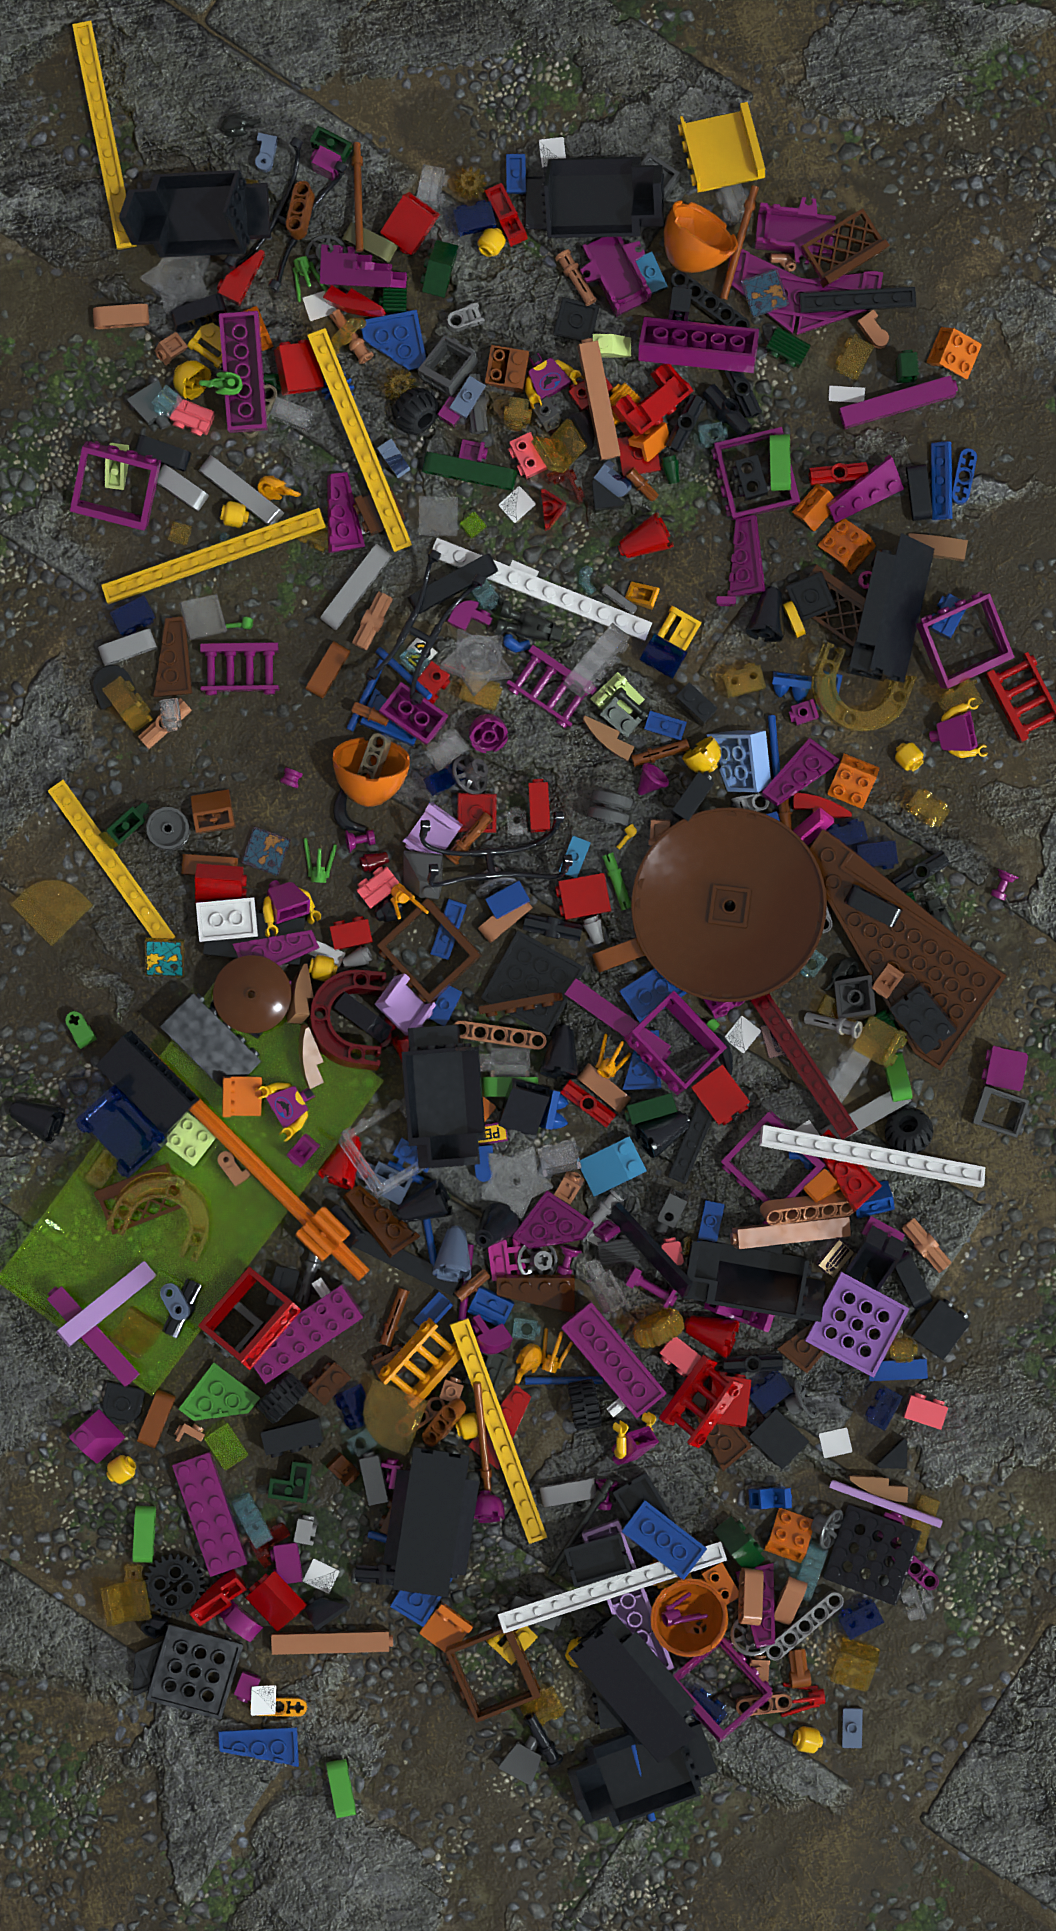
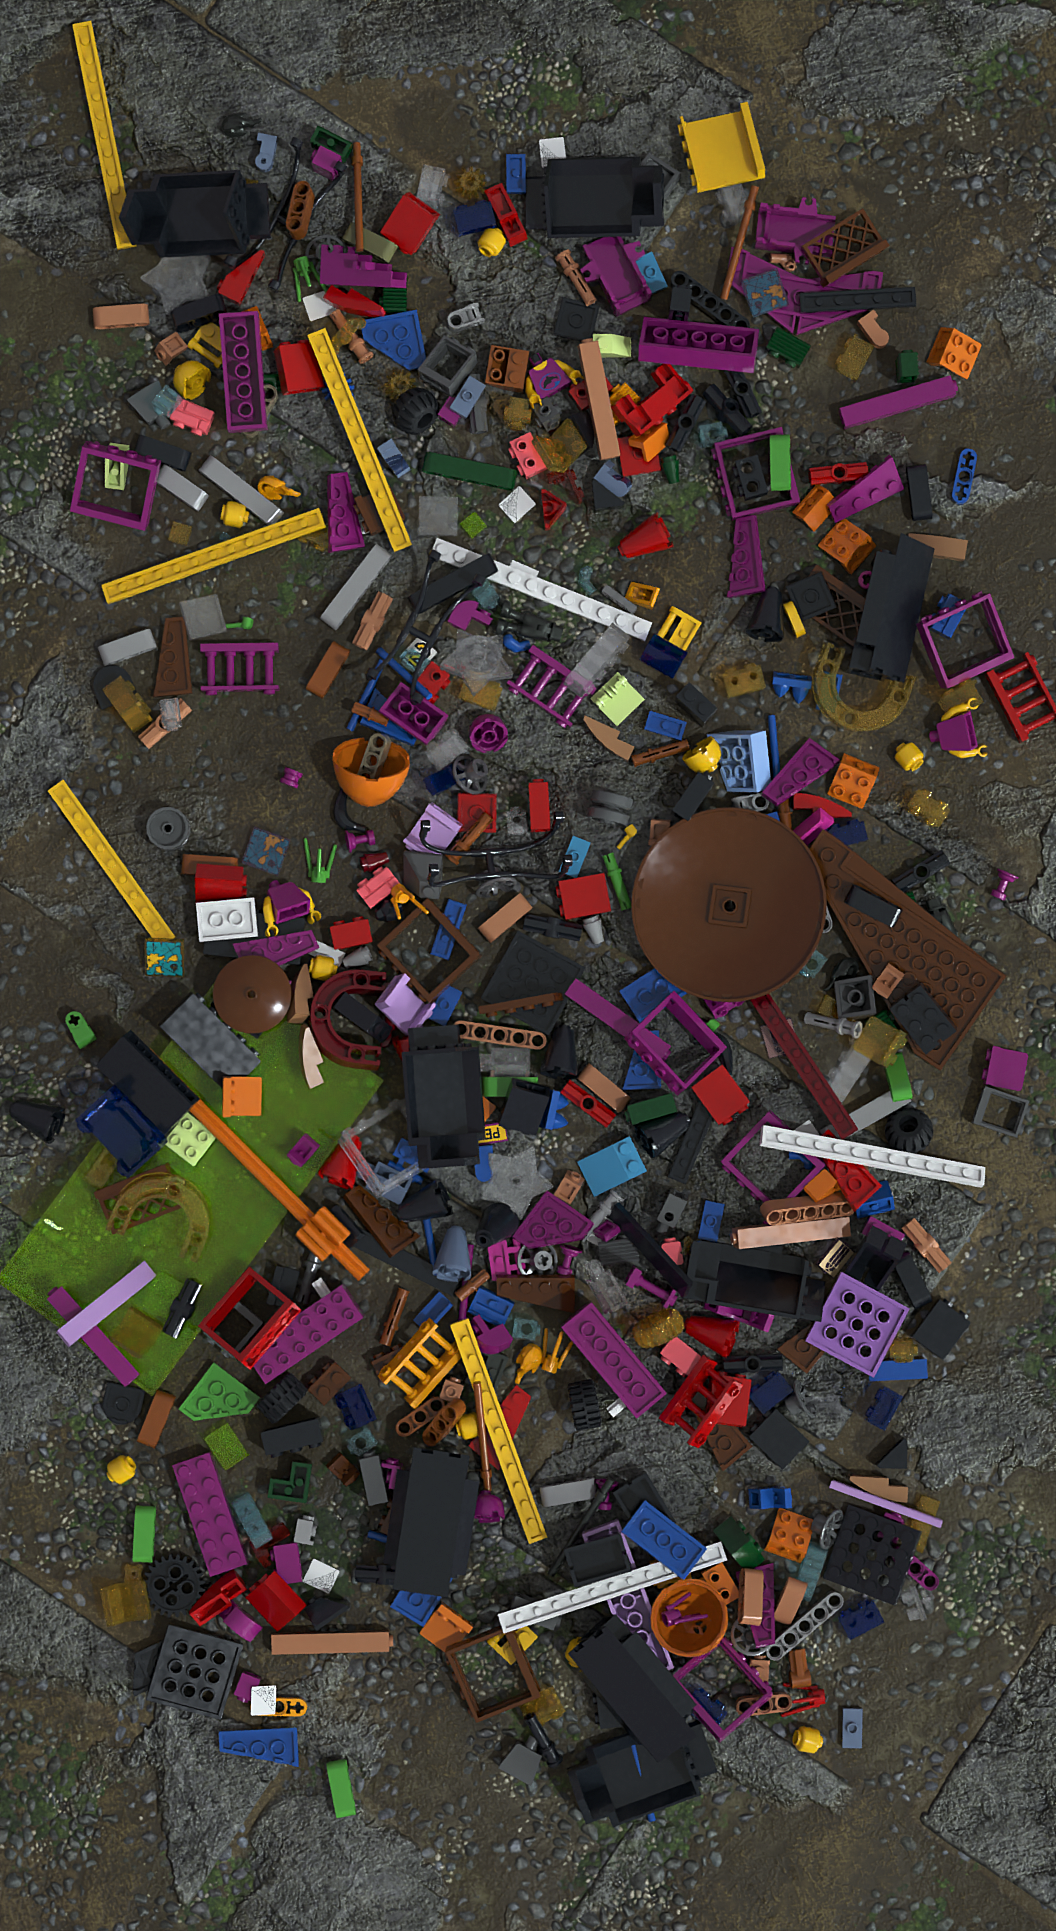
(52, 908): clear yellow plate -> none
(97, 1436): magenta slope -> none
(124, 825): dark green brick -> none
(133, 616): clear blue brick -> none
(155, 1626): black piece -> none
(174, 1301): sand blue plate -> none
(195, 1431): nougat bracket -> none
(212, 812): dark orange slope -> none
(227, 384): bright green piece -> none
(228, 1163): nougat leg -> none
(287, 1105): torso -> none
(291, 414): clear brick -> none
(392, 1416): clear yellow plate -> none
(439, 268): dark green brick -> none
(473, 451): magenta bracket -> none
(507, 900): blue panel -> none
(559, 1157): clear brick -> none
(560, 1380): blue bar -> none
(607, 1067): light orange plant -> none
(618, 955): dark orange beam -> none
(619, 717): pearl dark grey plate -> none
(634, 1443): magenta torso -> none
(641, 484): dark orange axle -> none
(651, 779): magenta hat -> none
(696, 238): orange piece -> none
(726, 601): magenta tile -> none
(742, 1034): white sticker -> none
(810, 708): magenta brick -> none
(835, 1442): white sticker -> none
(846, 394): white sticker -> none
(855, 1664): clear yellow bracket -> none
(879, 854): clear blue brick -> none
(925, 1411): coral brick -> none
(941, 480): blue tile -> none

